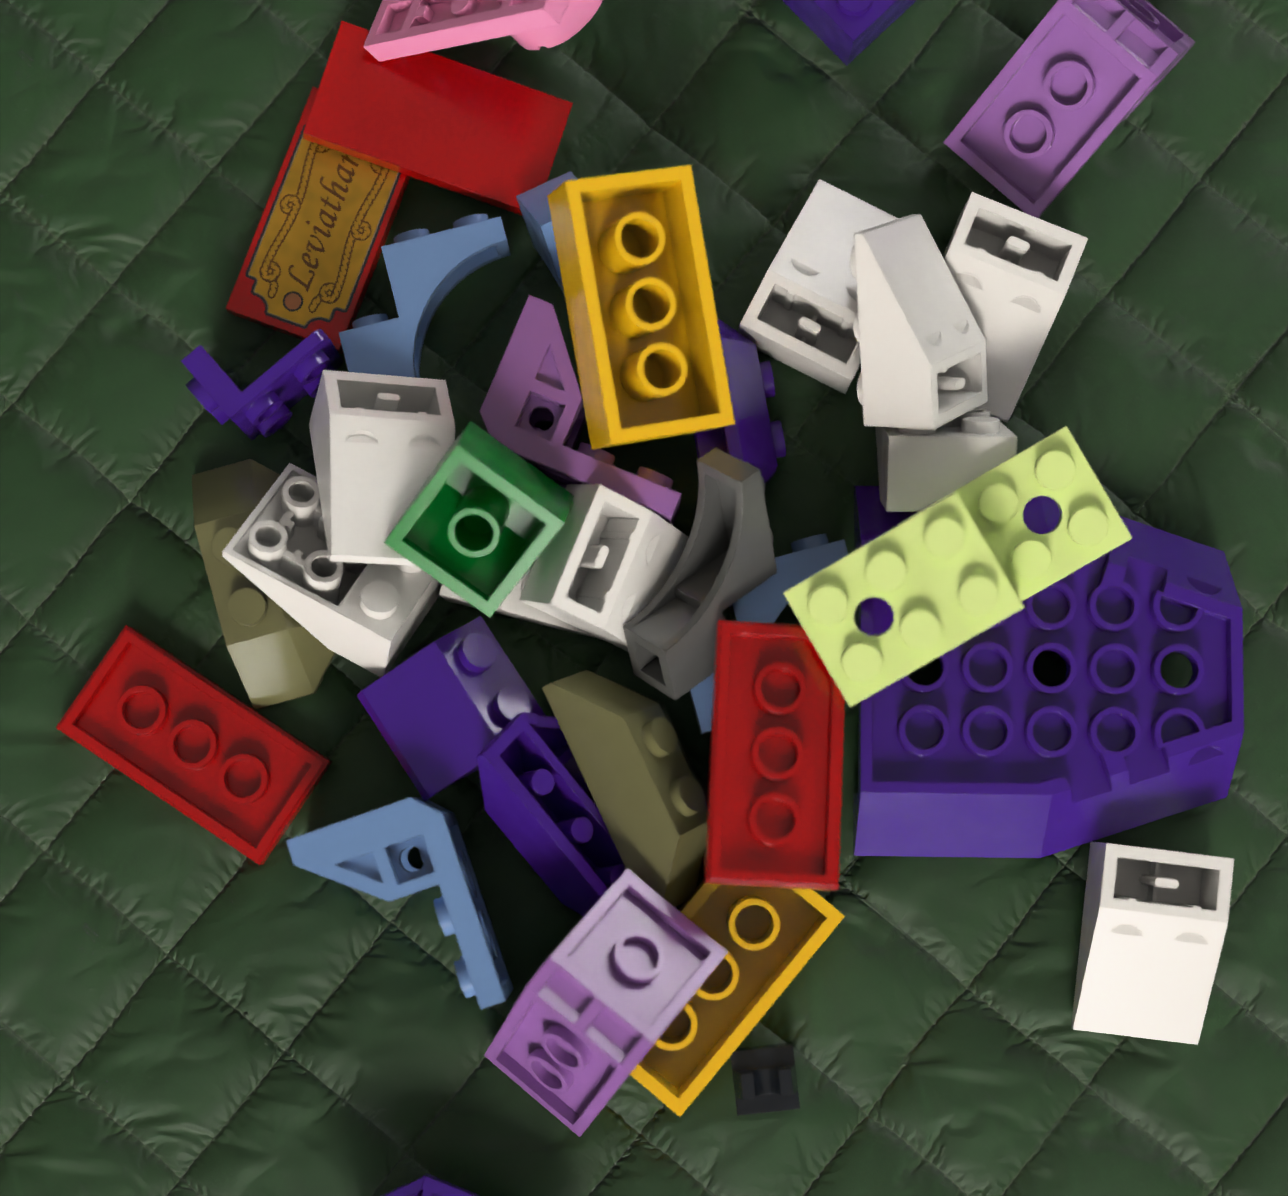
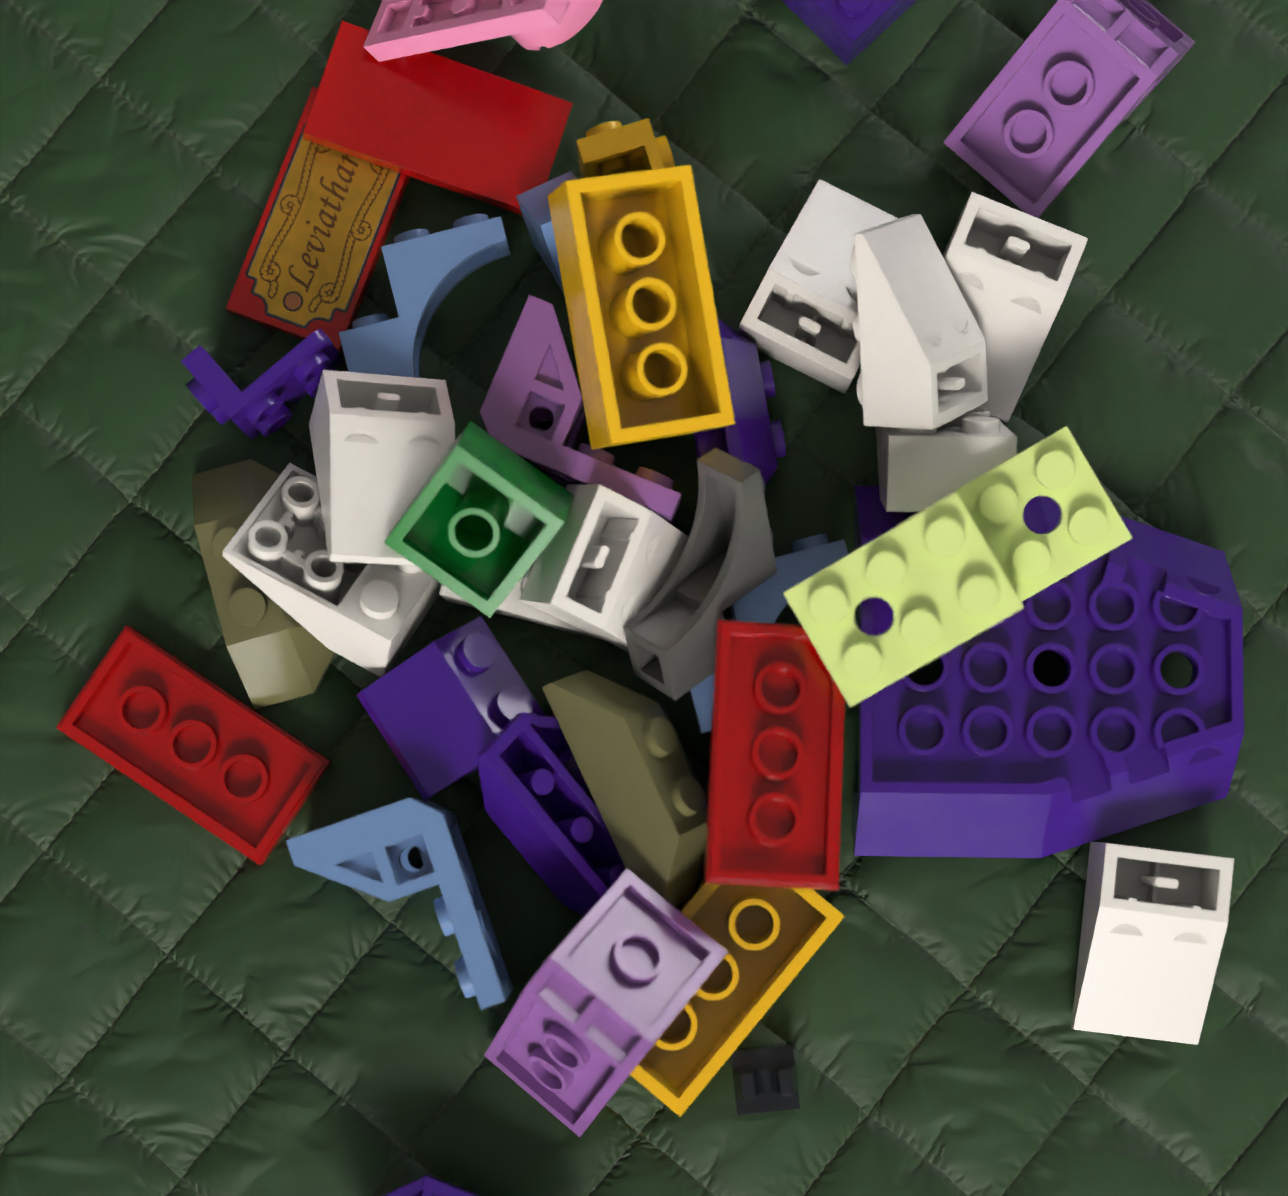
(622, 149): none -> yellow bracket

